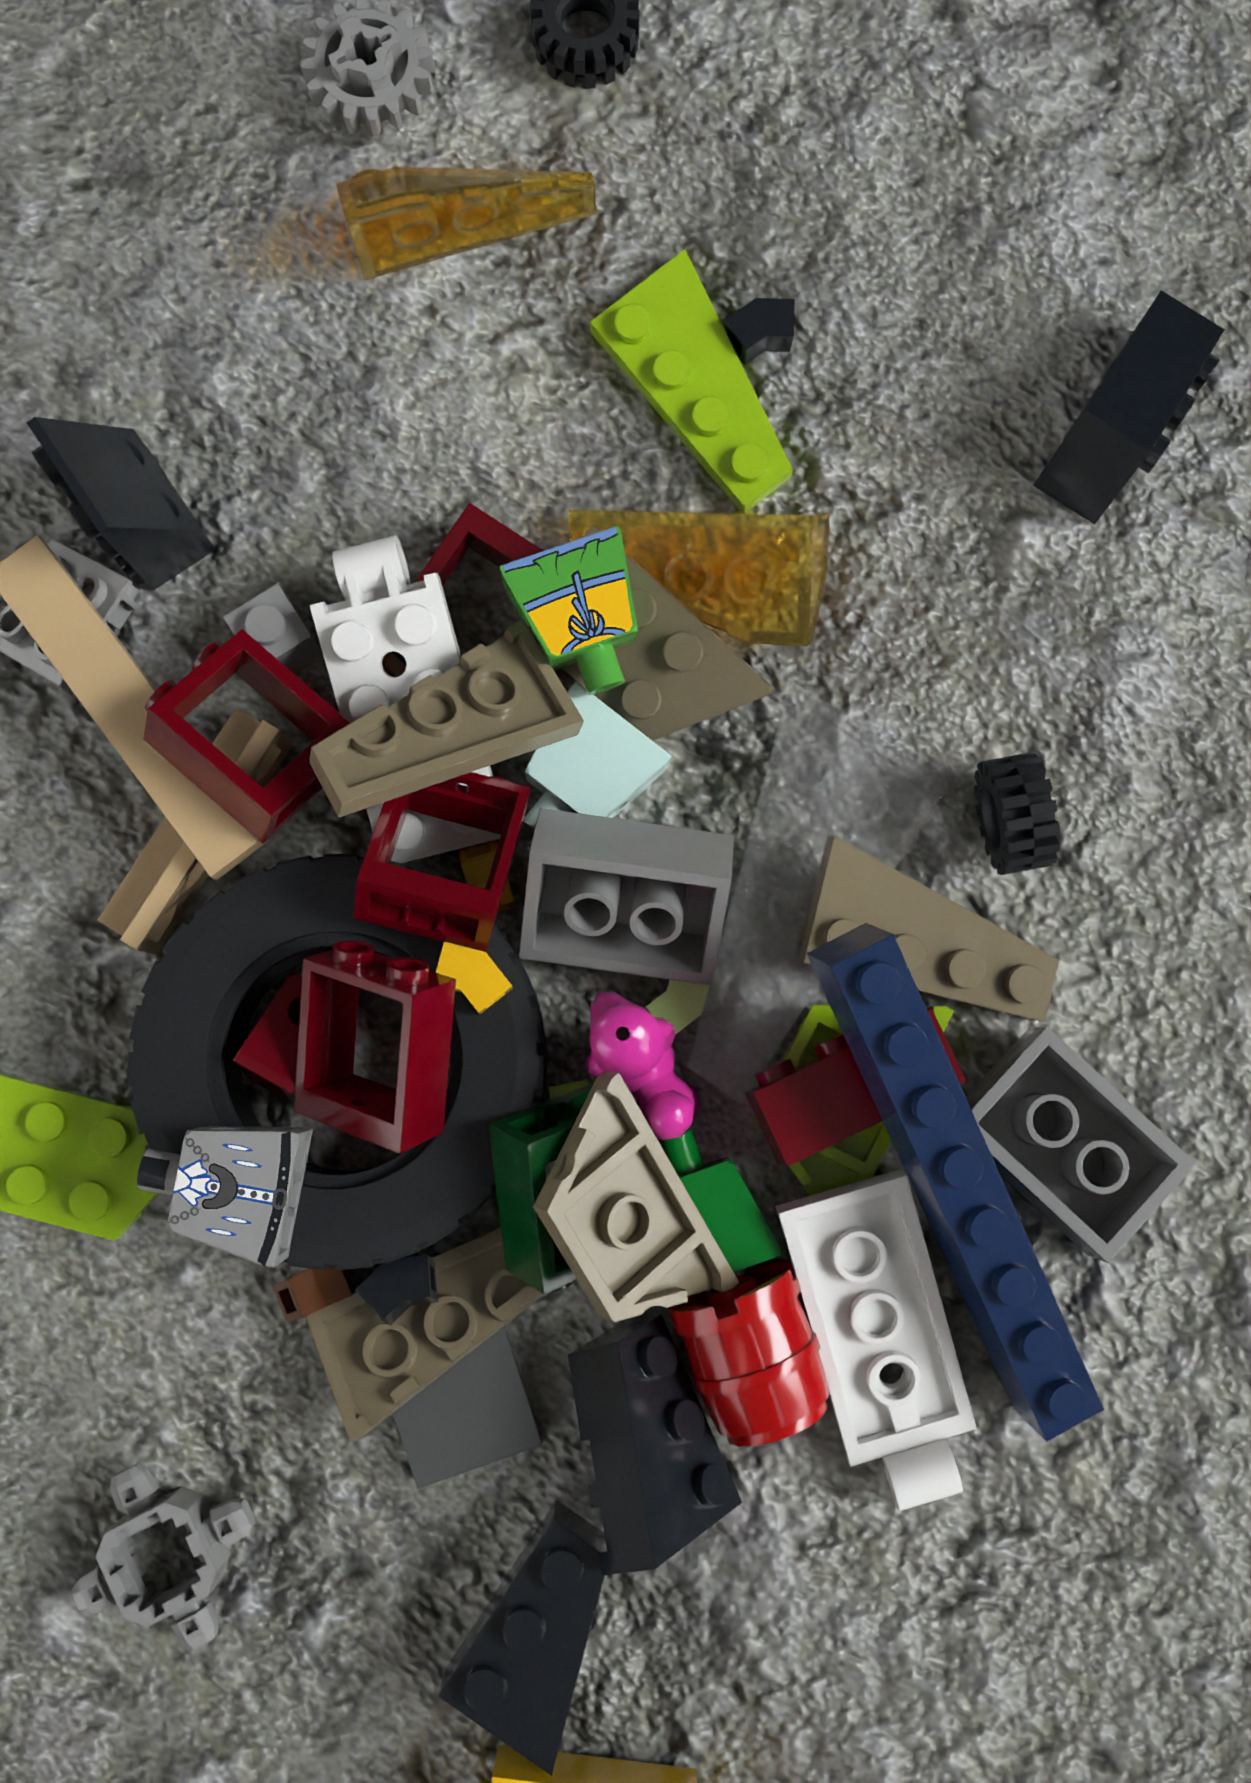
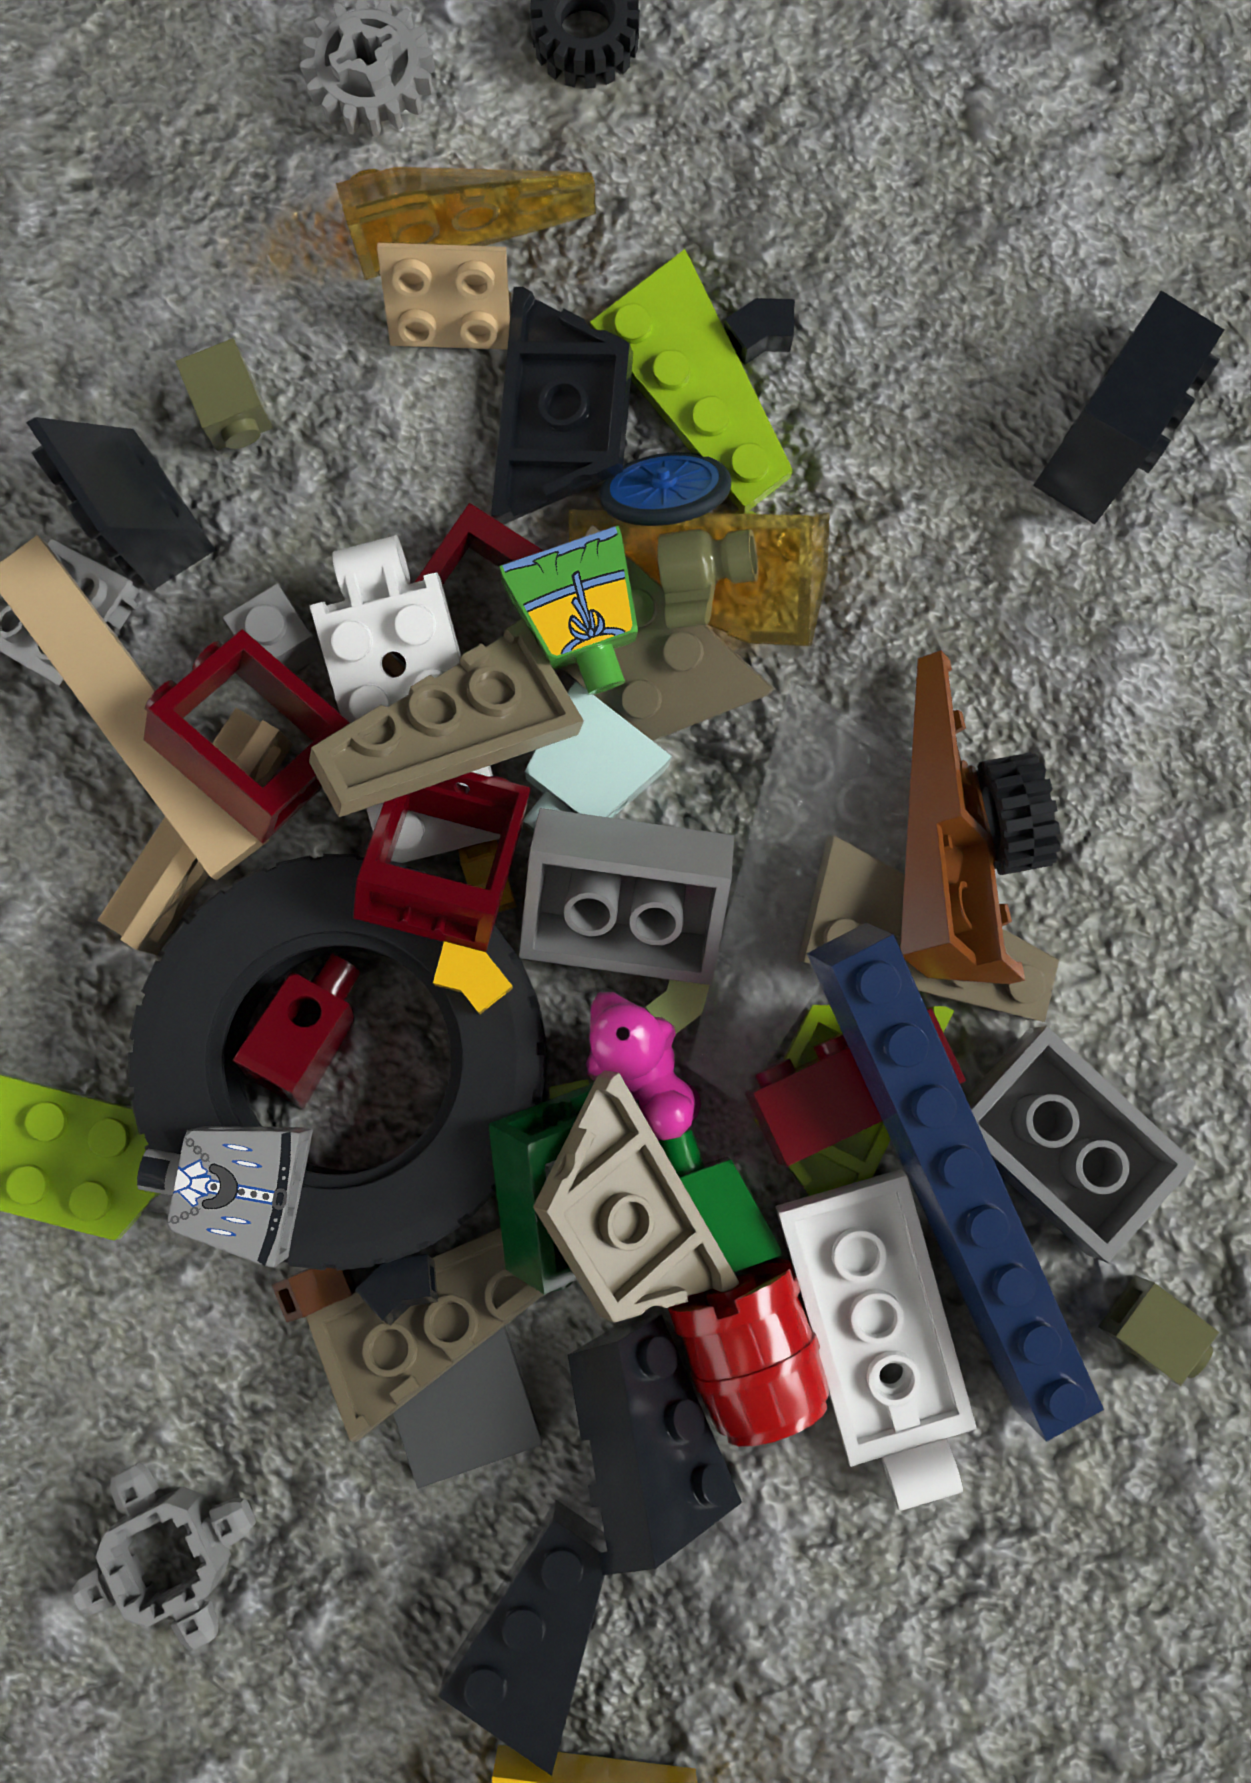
(224, 395): none -> olive brick
(327, 1037): dark red window -> none
(446, 295): none -> tan hinge
(559, 408): none -> black wing
(665, 489): none -> wheel
(692, 566): none -> olive piece
(950, 879): none -> dark orange wedge
(1160, 1331): none -> olive brick

